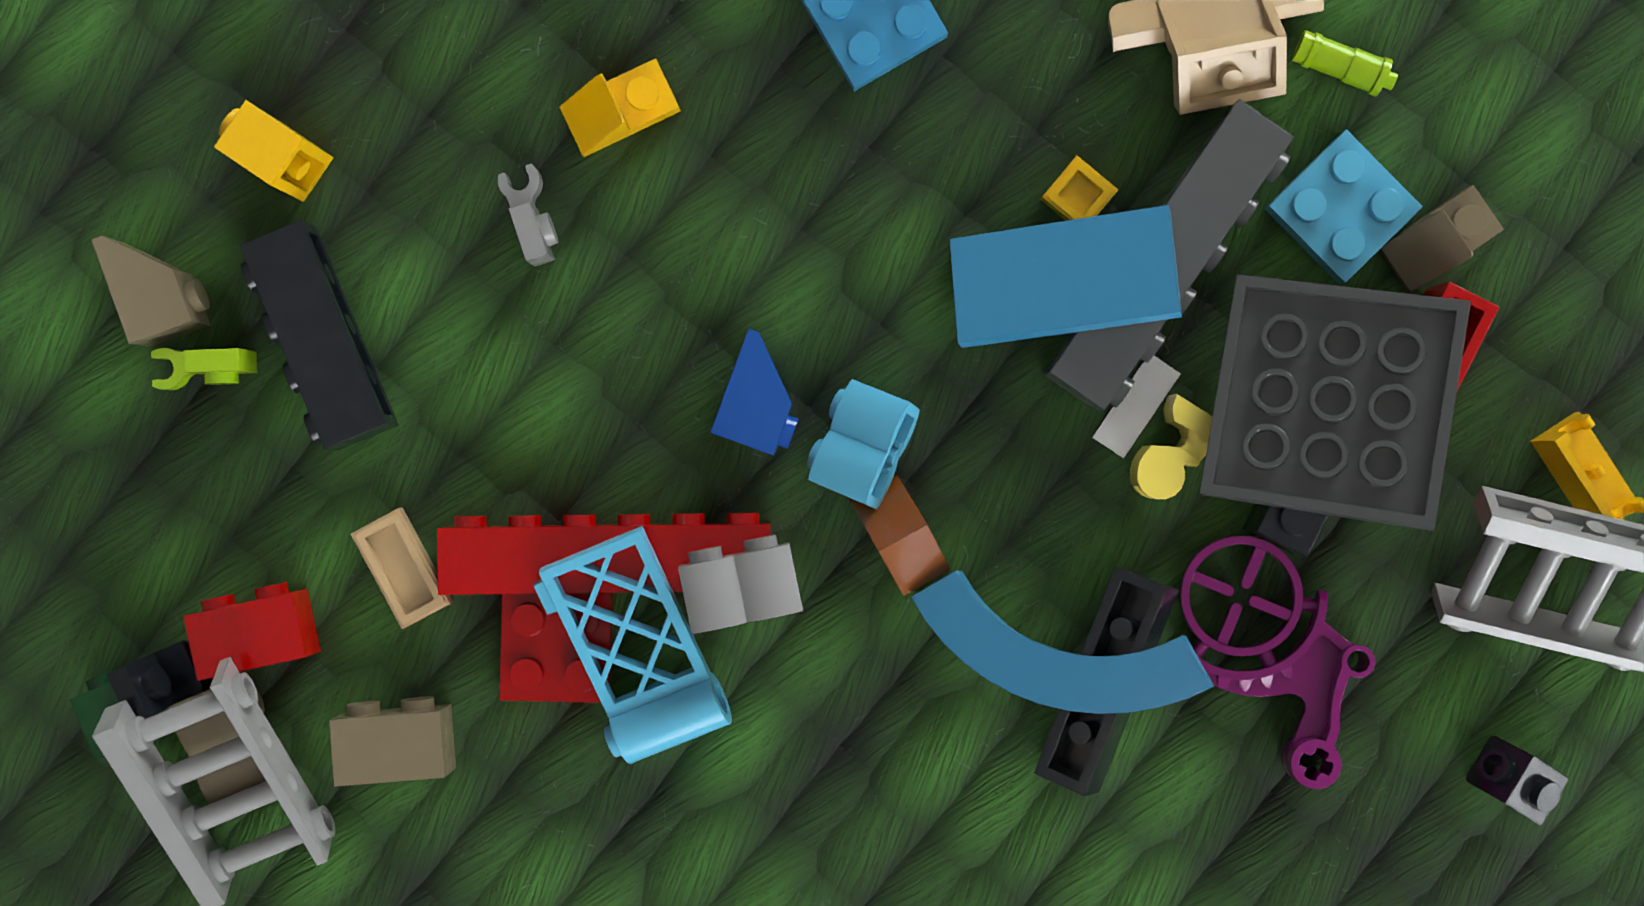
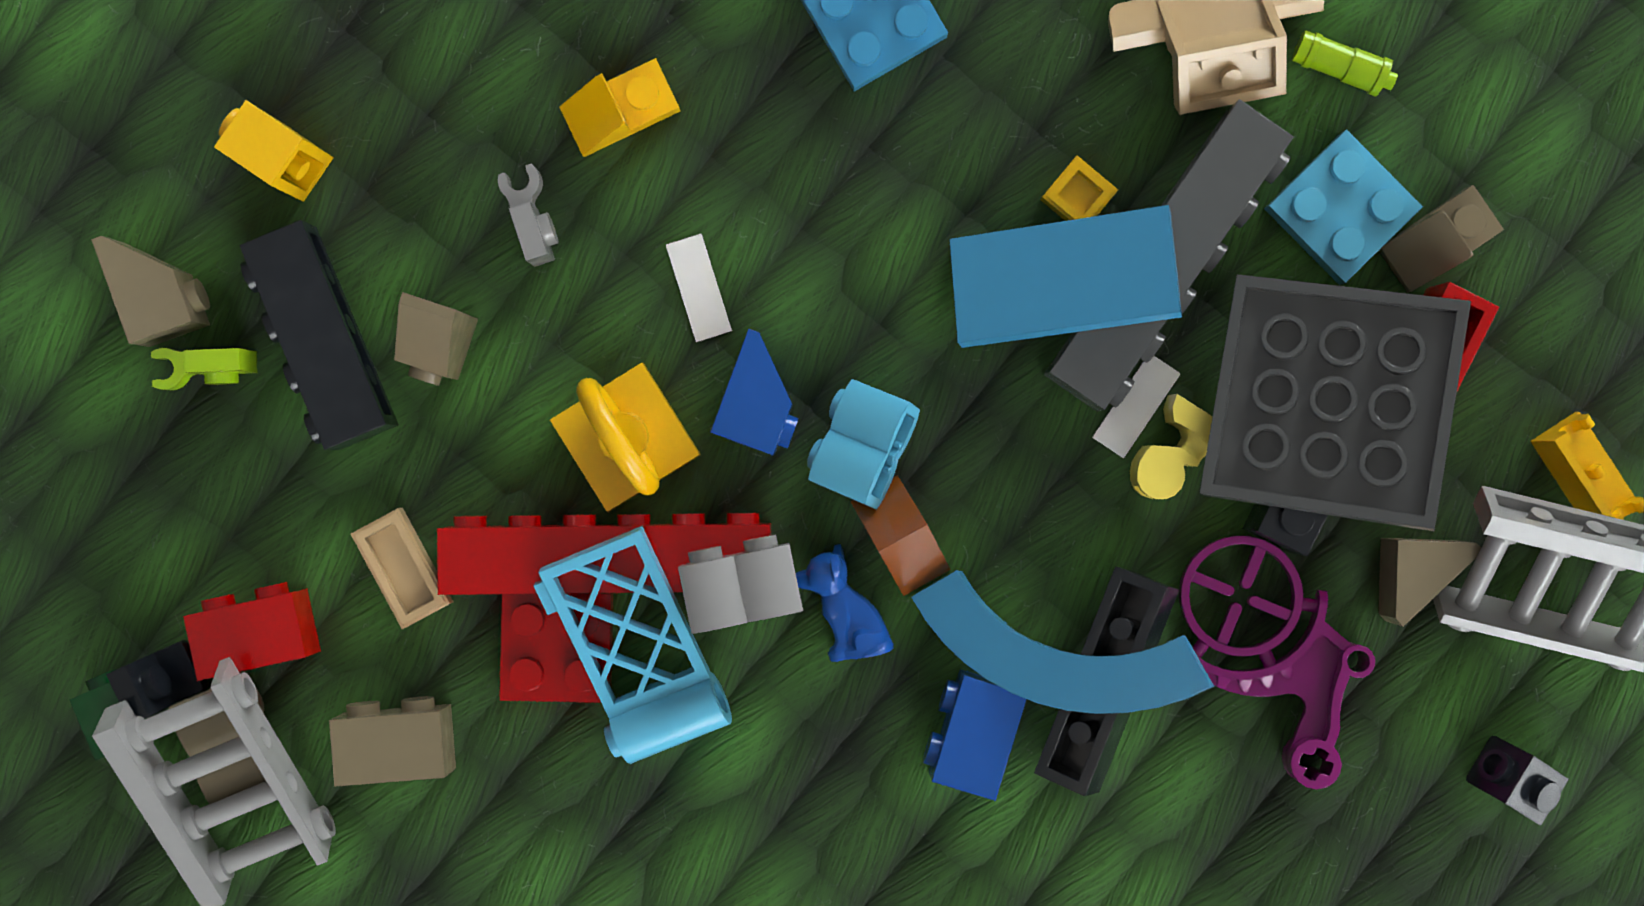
(432, 339): none -> dark tan slope
(624, 436): none -> yellow tile
(698, 287): none -> white sticker
(853, 618): none -> blue animal
(974, 735): none -> blue brick
(1417, 572): none -> dark tan slope

